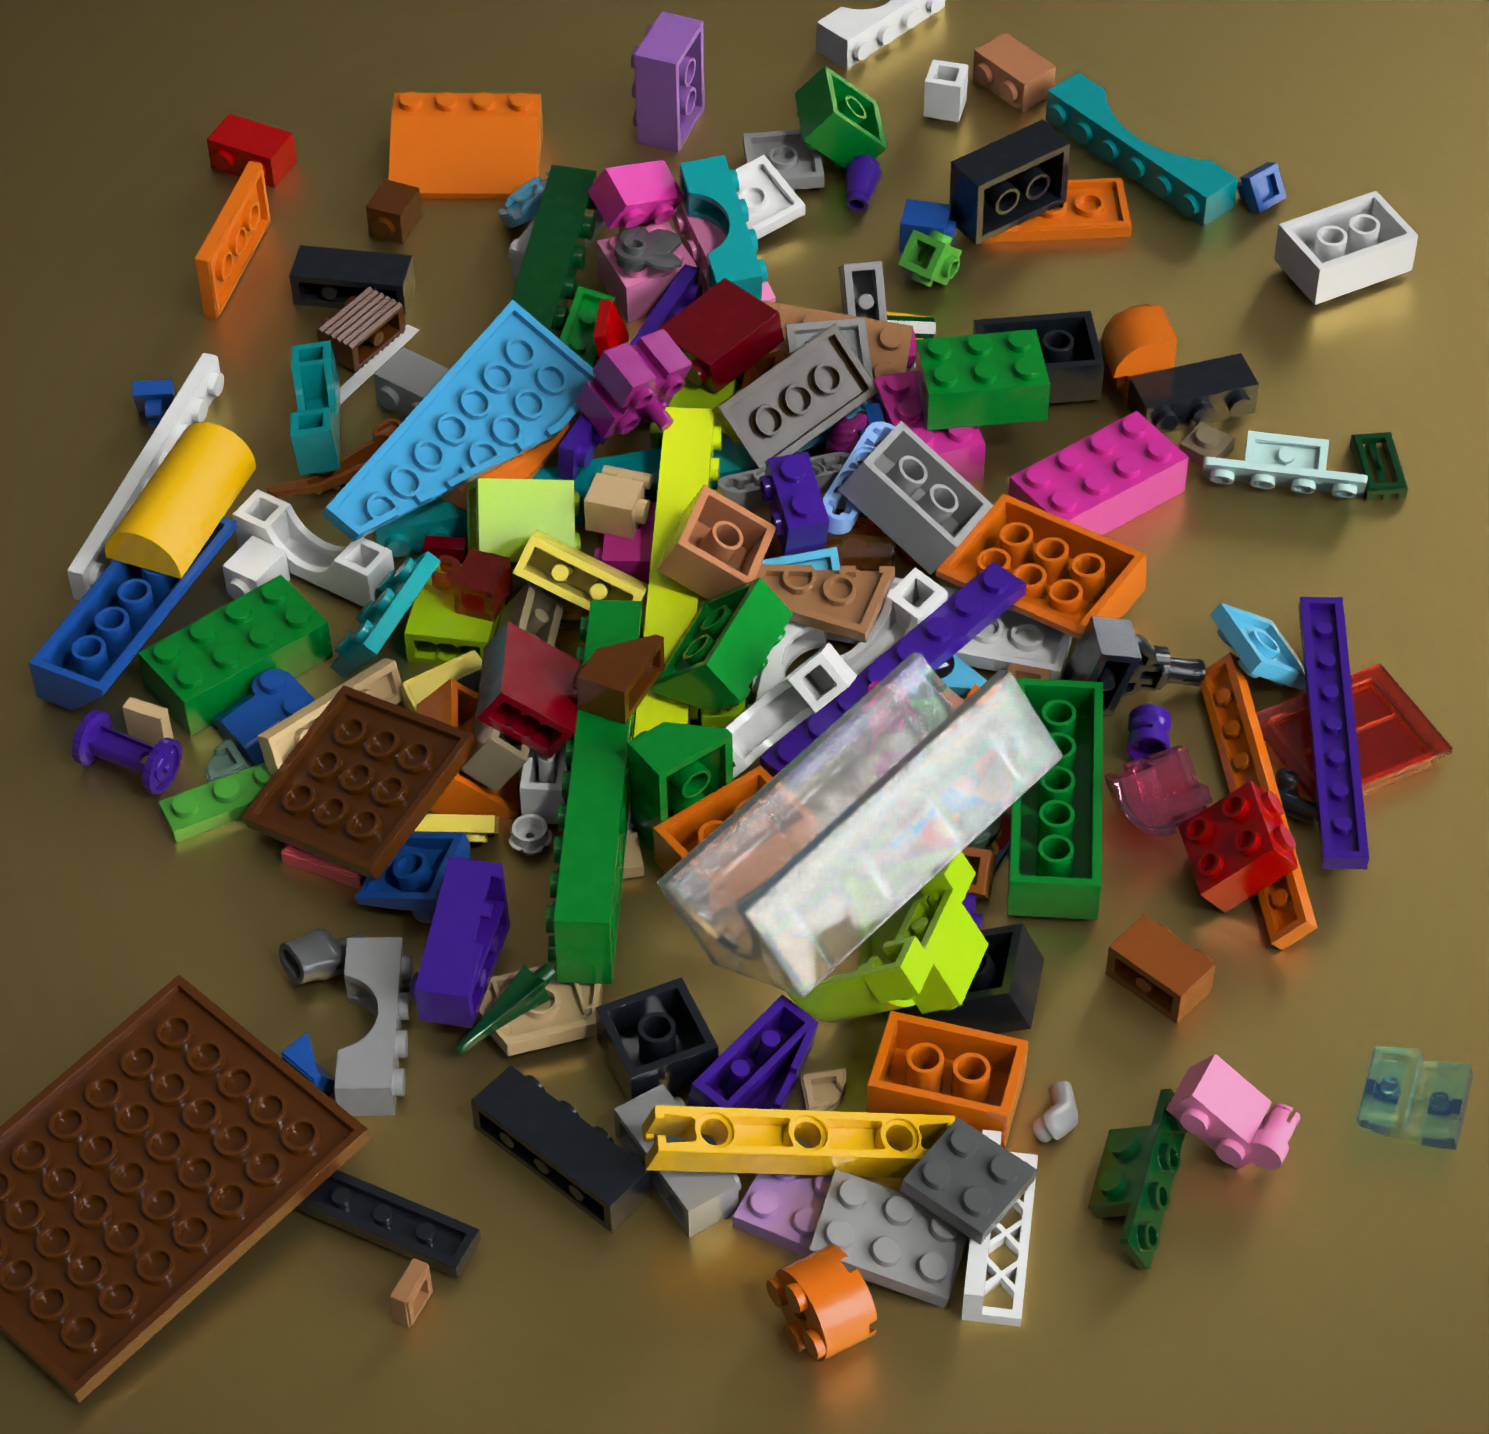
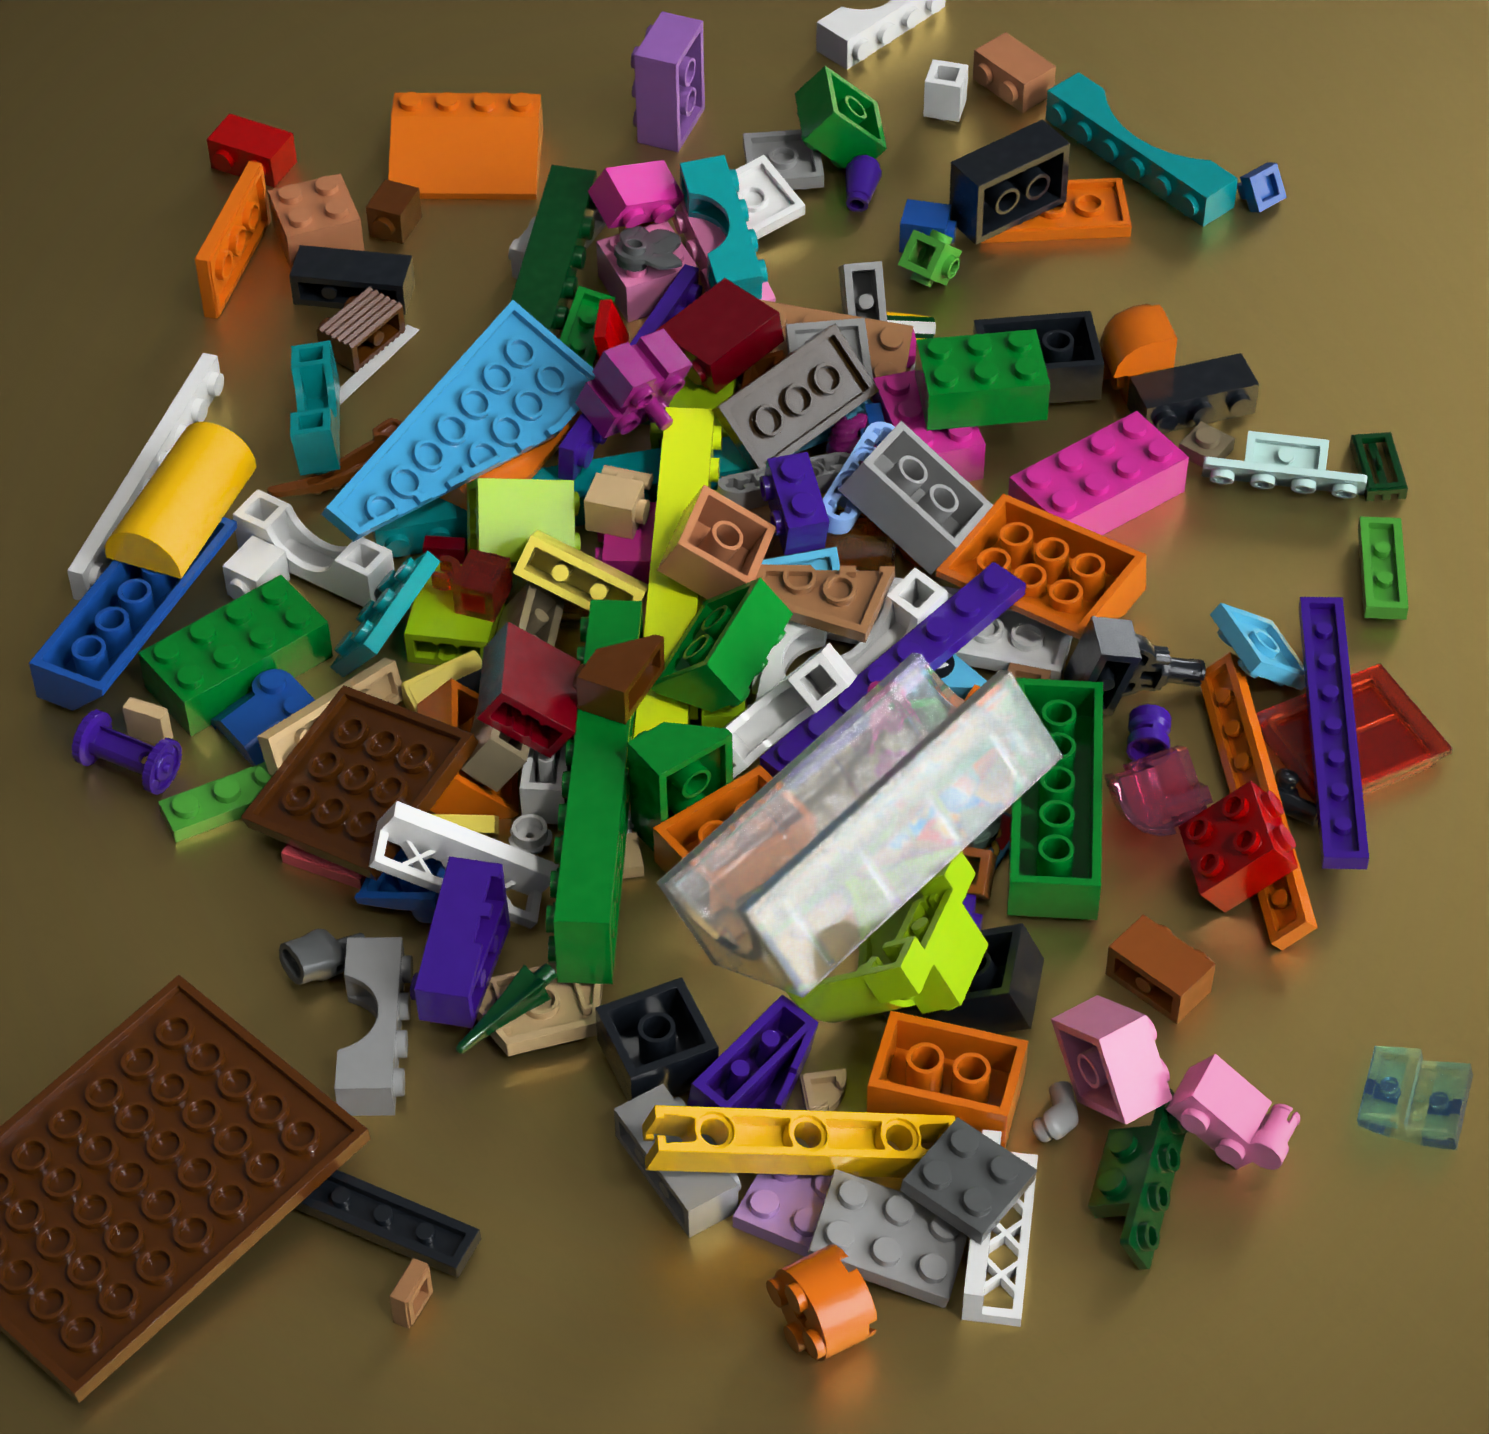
(153, 398): blue tile -> none
(225, 761): sand green tile -> none
(301, 1058): blue slope -> none
(315, 215): none -> nougat brick
(406, 380): light grey brick -> none
(439, 839): none -> white fence
(523, 203): medium azure tile -> none
(562, 1148): black brick -> none
(1112, 1059): none -> bright pink brick
(1345, 247): white brick -> none
(1382, 568): none -> bright green plate

